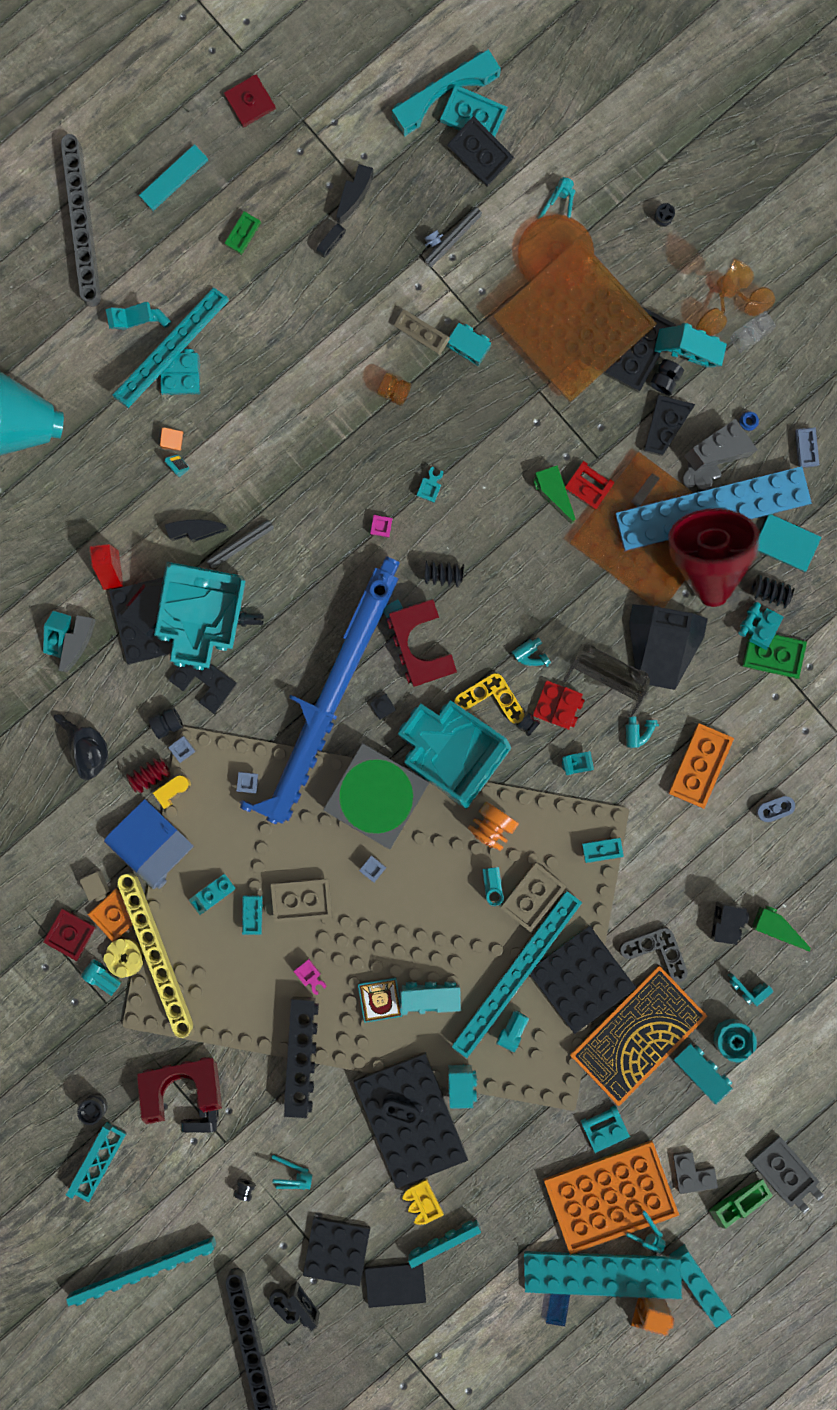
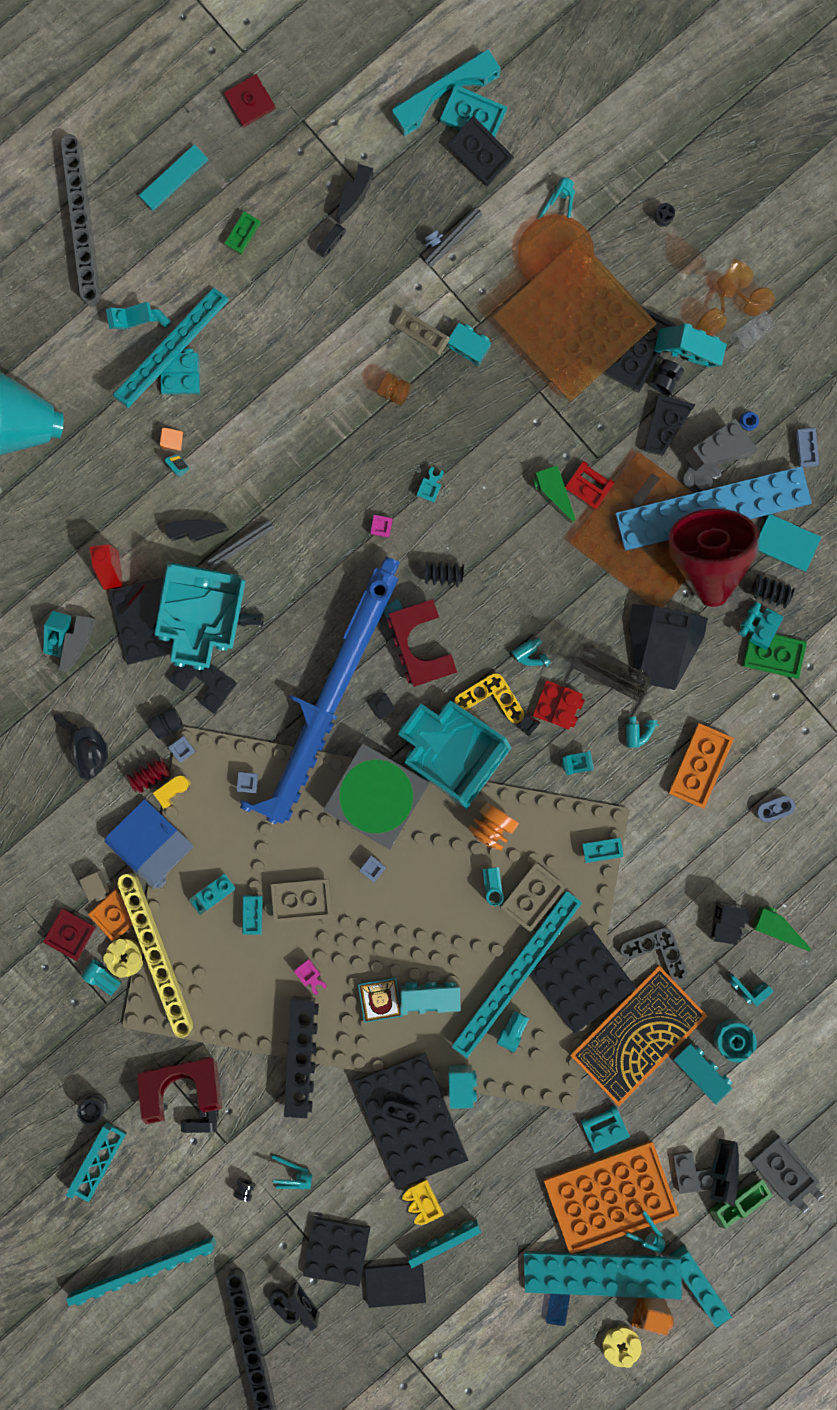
(616, 1336): none -> light yellow plate
(725, 1172): none -> black slope

